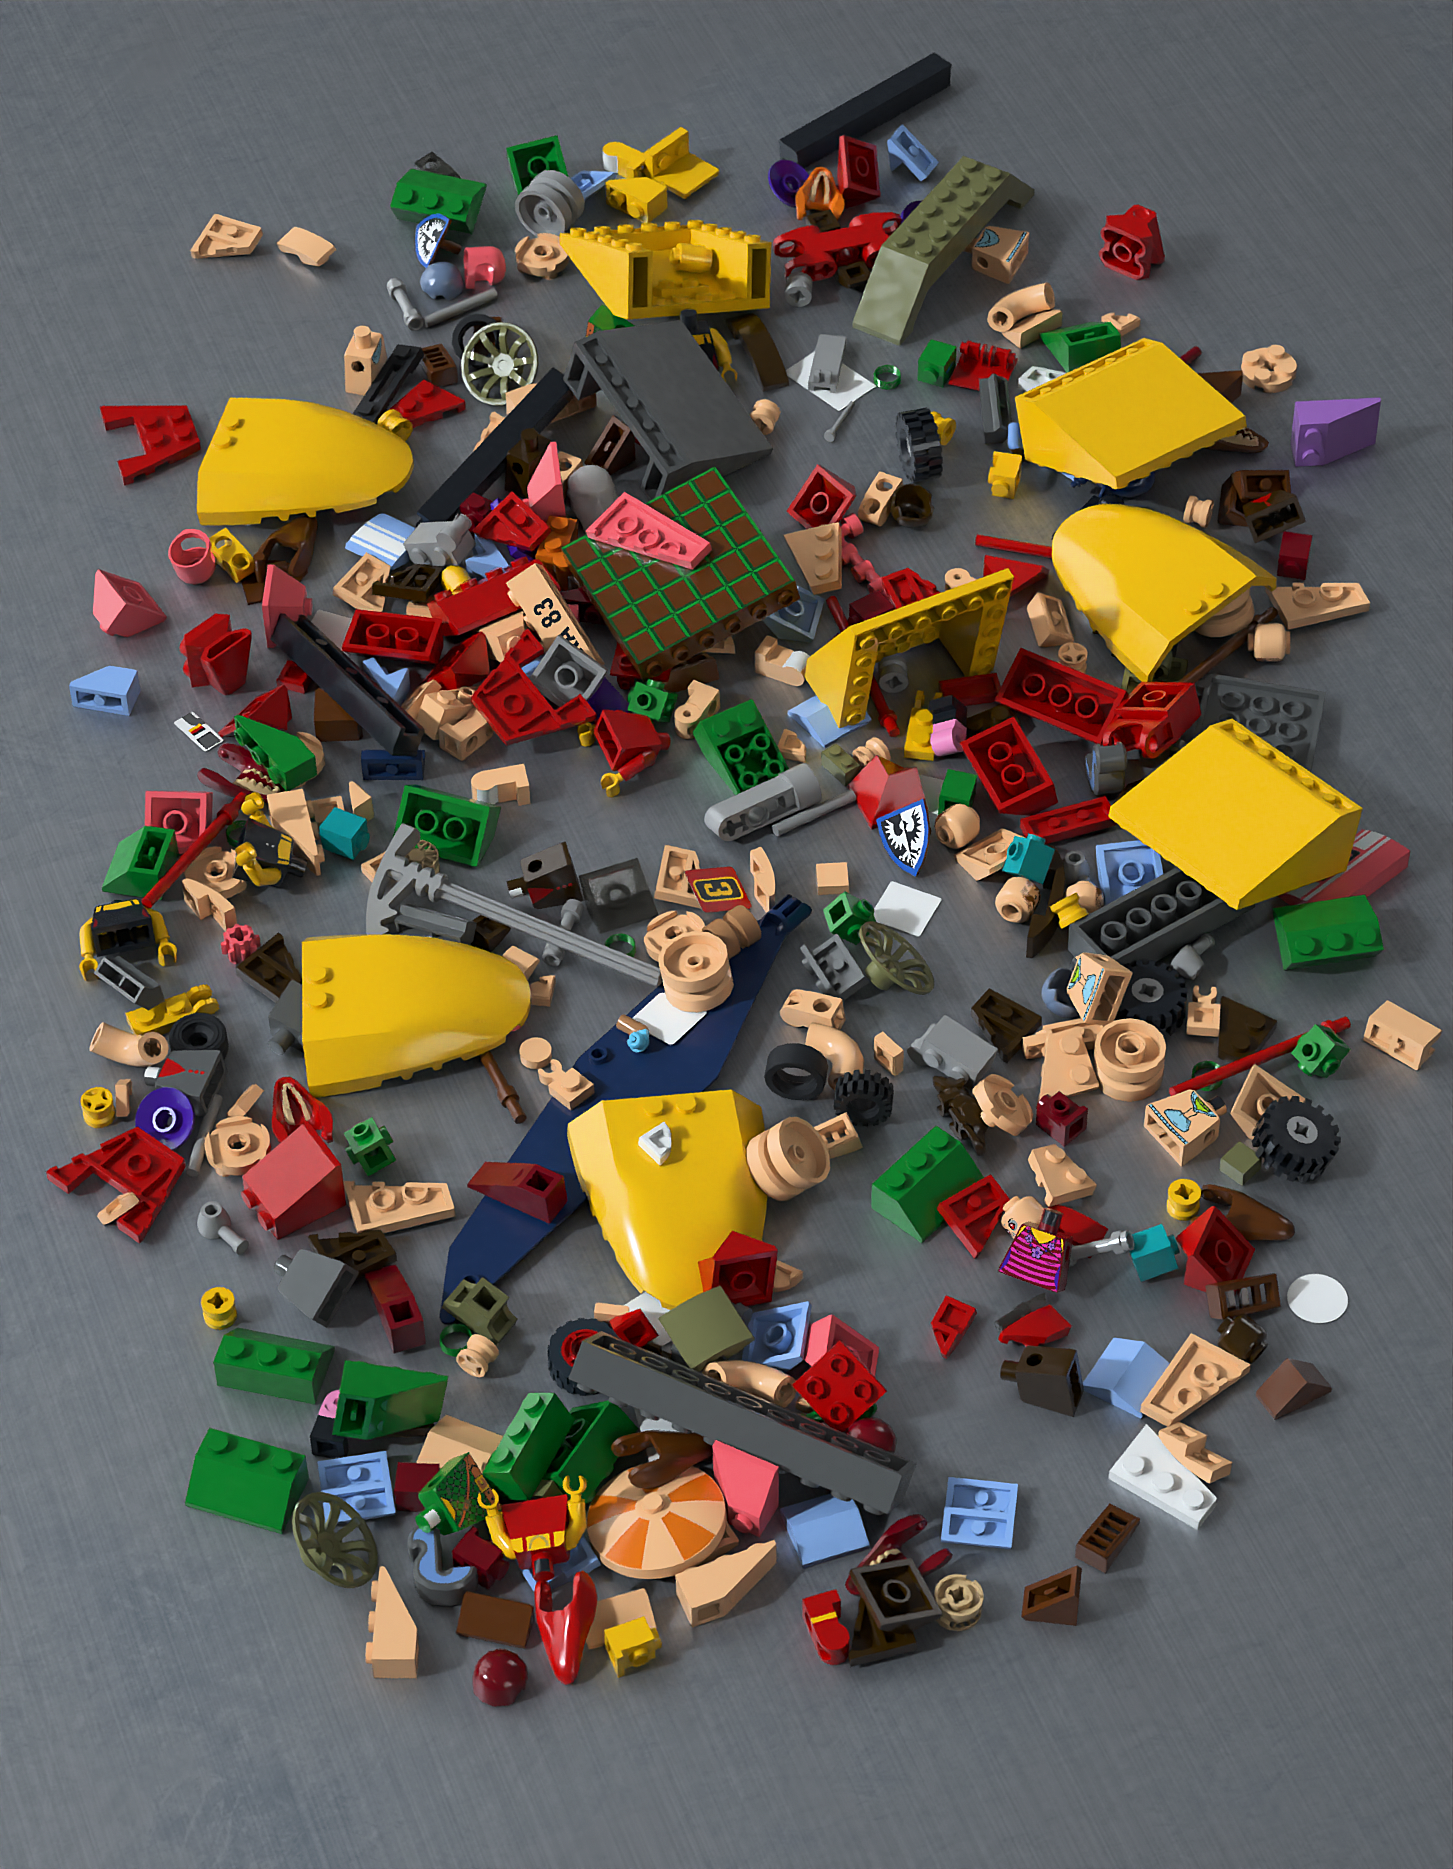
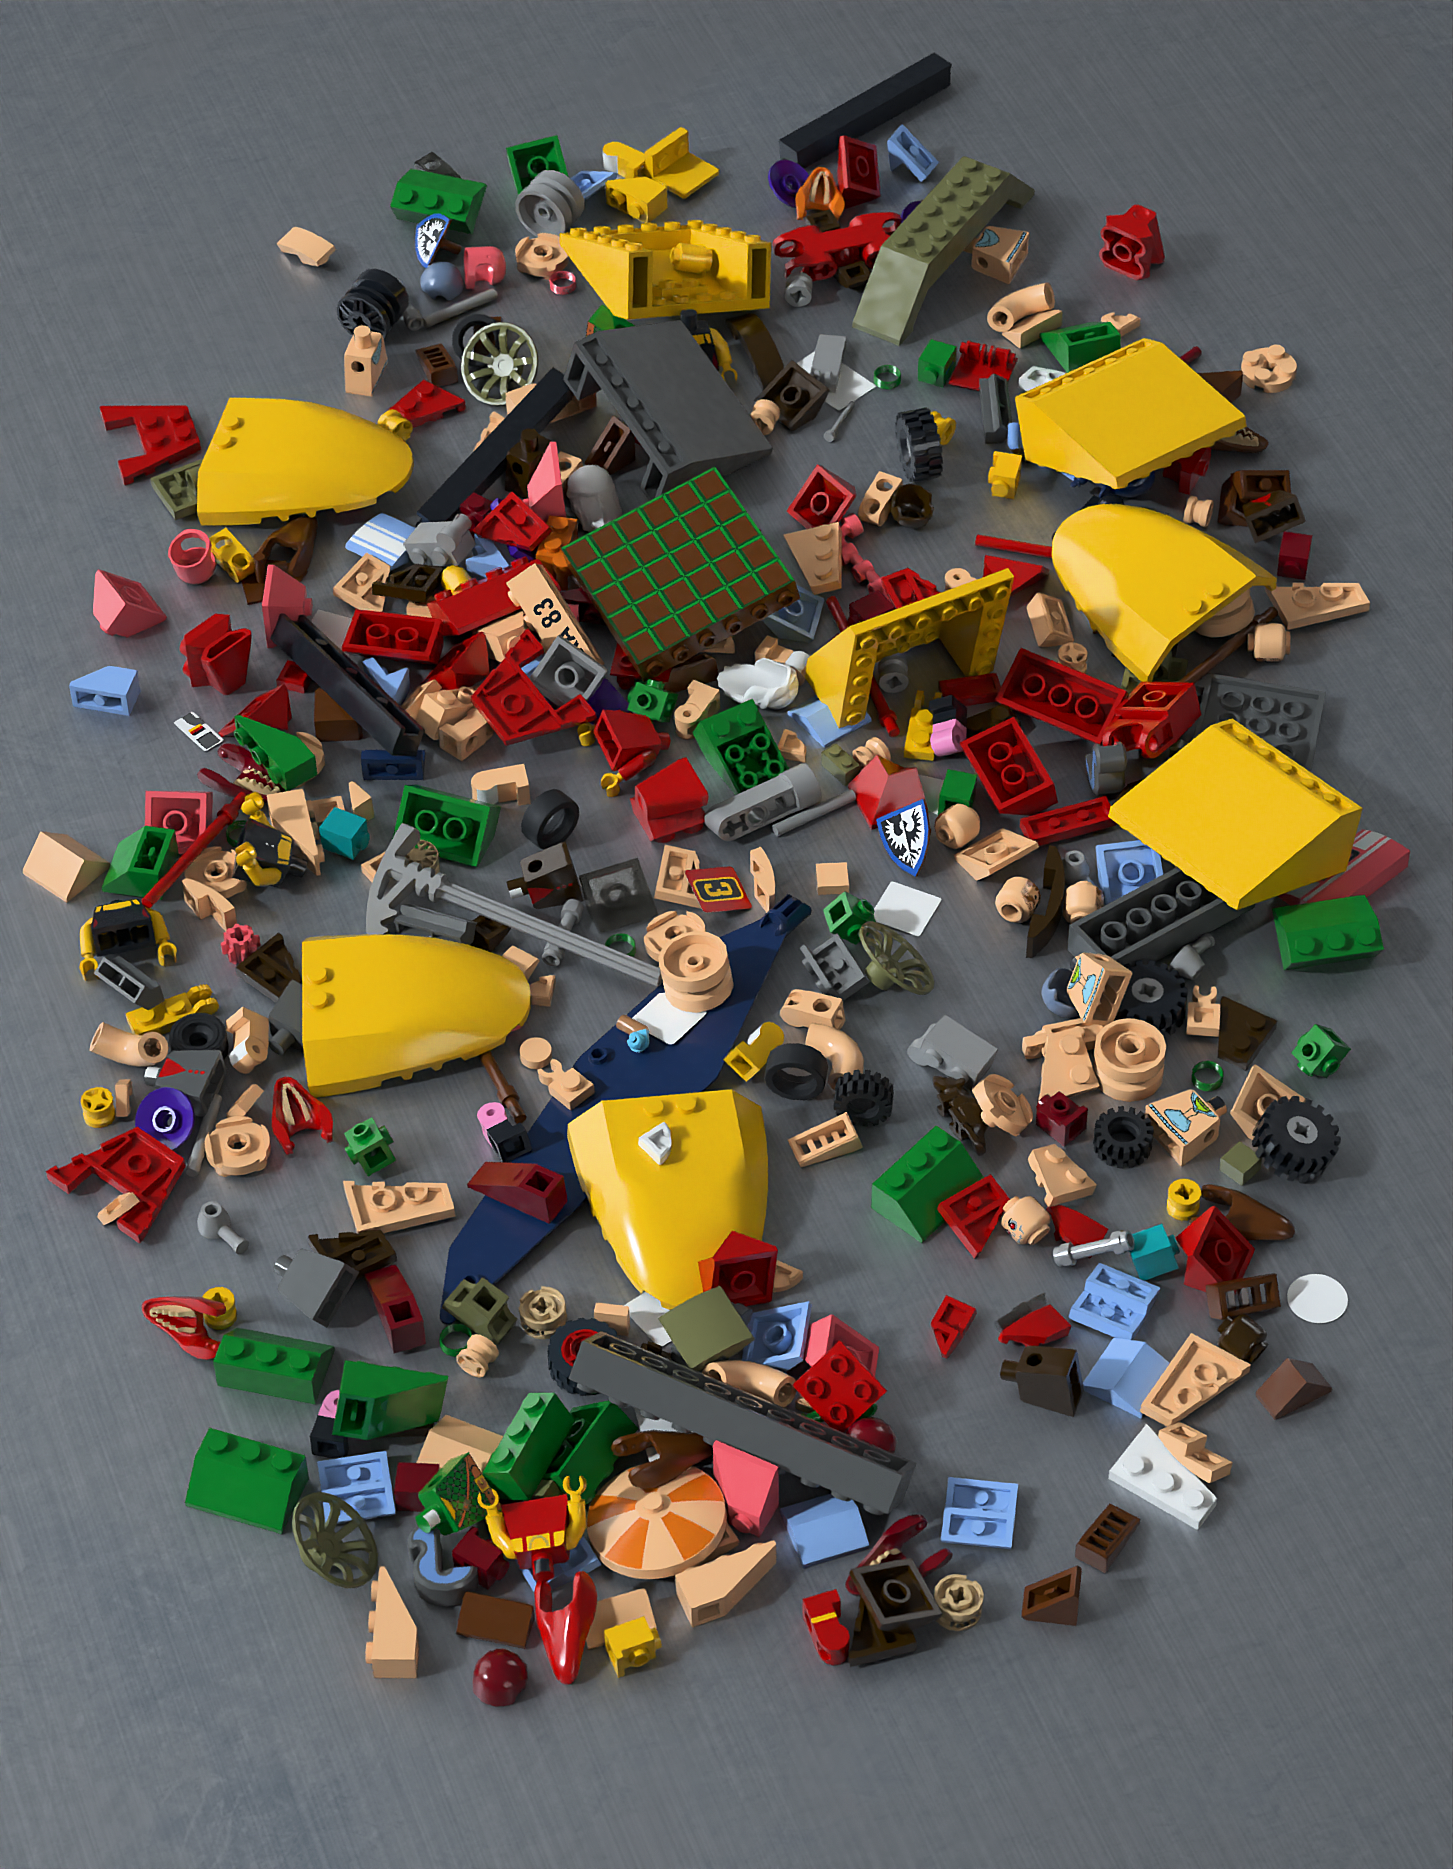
(63, 865): none -> light nougat slope
(178, 489): none -> olive plate
(183, 1321): none -> red animal
(226, 238): light nougat wing -> none
(249, 1039): none -> light nougat leg
(295, 1183): slope -> none
(374, 302): none -> black wheel
(405, 361): black container -> none
(504, 1138): none -> black leg
(540, 812): none -> black tyre
(553, 1315): none -> tan wheel
(555, 288): none -> coral axle
(634, 1328): red slope -> none
(647, 532): coral wing -> none
(670, 802): none -> red piece
(736, 929): medium nougat wheel -> none
(751, 1057): none -> yellow leg
(766, 682): none -> white hair
(788, 1159): light nougat wheel -> none
(796, 395): none -> dark brown slope
(888, 1054): light nougat tile -> none
(1004, 1022): dark brown wing -> none
(1028, 858): teal brick -> none
(1040, 1253): torso -> none
(1069, 910): yellow wheel -> none
(1114, 1302): none -> light blue slope
(1119, 1151): none -> black tyre
(1188, 470): none -> red brick
(1256, 1058): red bar -> none
(1332, 429): medium lavender slope -> none
(1401, 1034): light nougat hinge -> none

